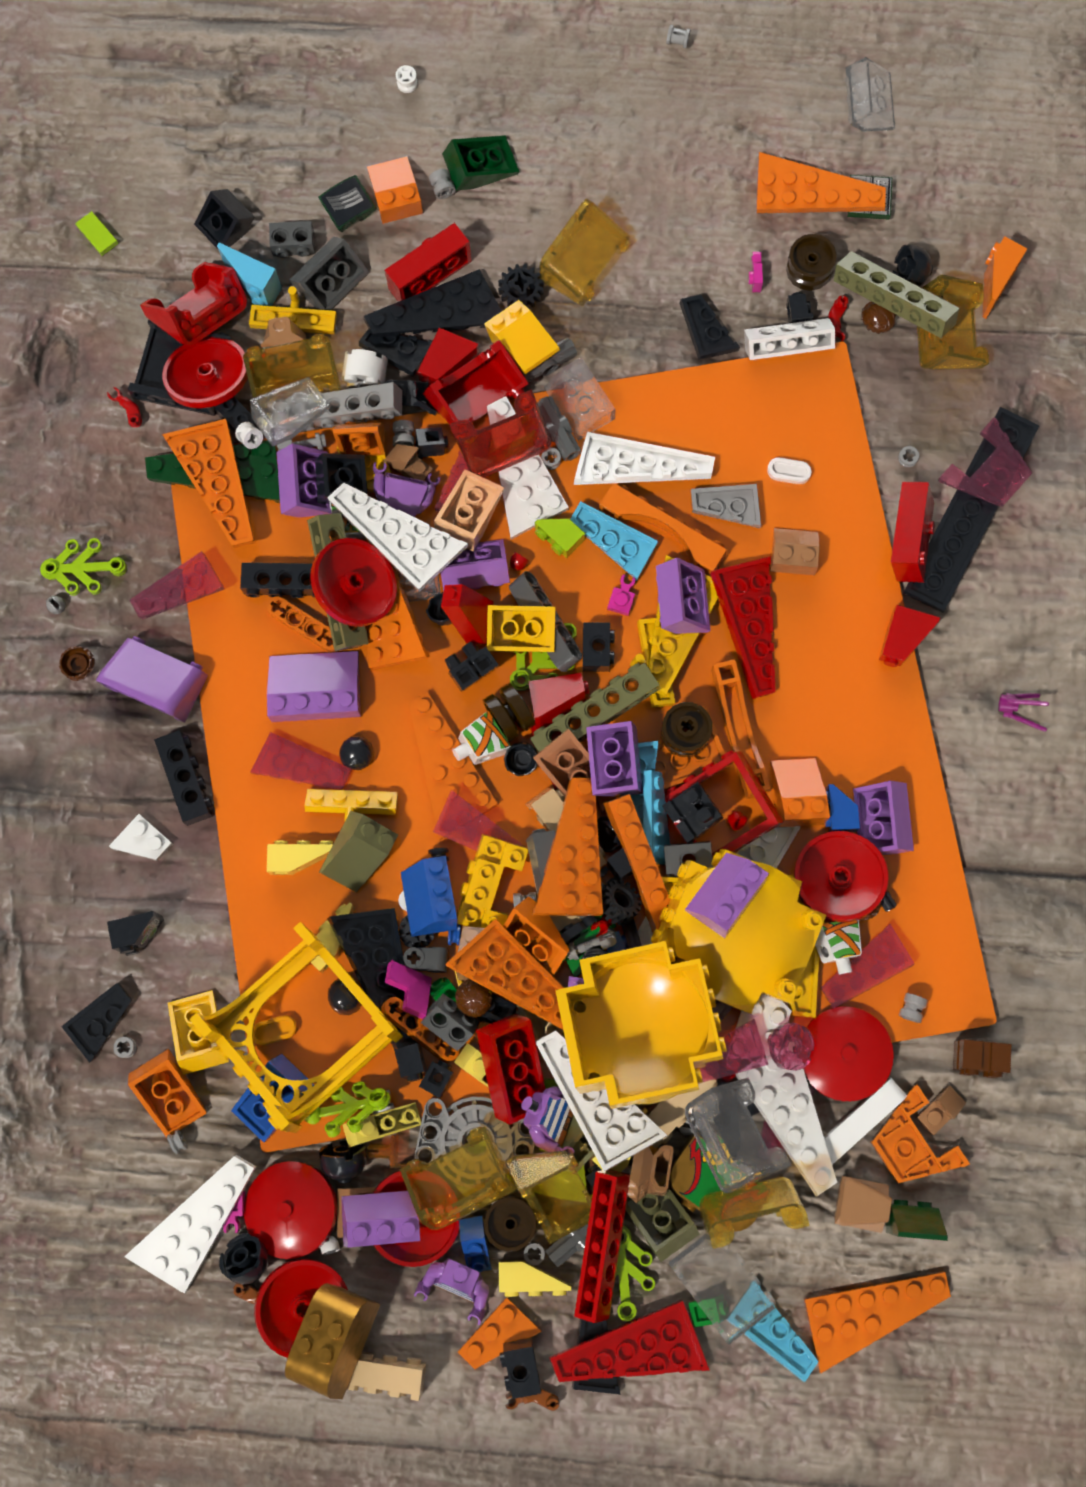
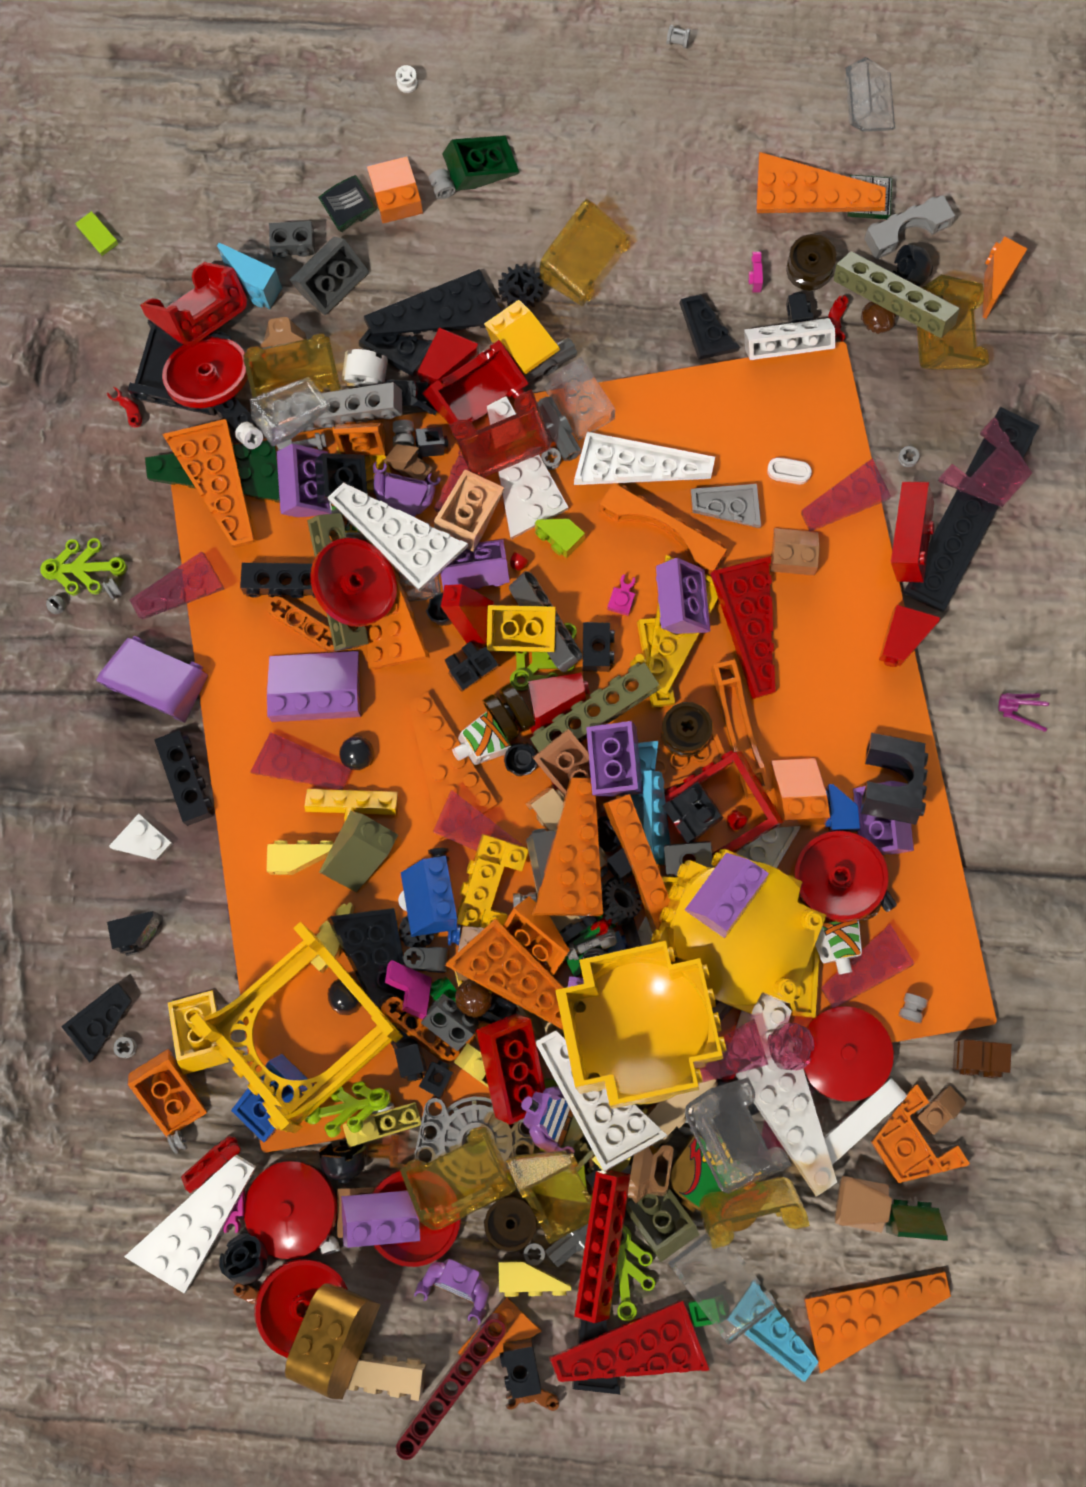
(76, 663): reddish brown hair -> none
(112, 589): none -> light grey bush
(210, 1163): none -> red hinge
(223, 218): black slope -> none
(274, 1030): light orange tile -> none
(306, 319): yellow plate -> none
(429, 263): red brick -> none
(443, 1394): none -> dark red beam
(475, 1244): blue slope -> none
(619, 541): medium azure wing -> none
(851, 495): none -> clear pink wing
(907, 759): none -> black arch
(932, 216): none -> light grey arch

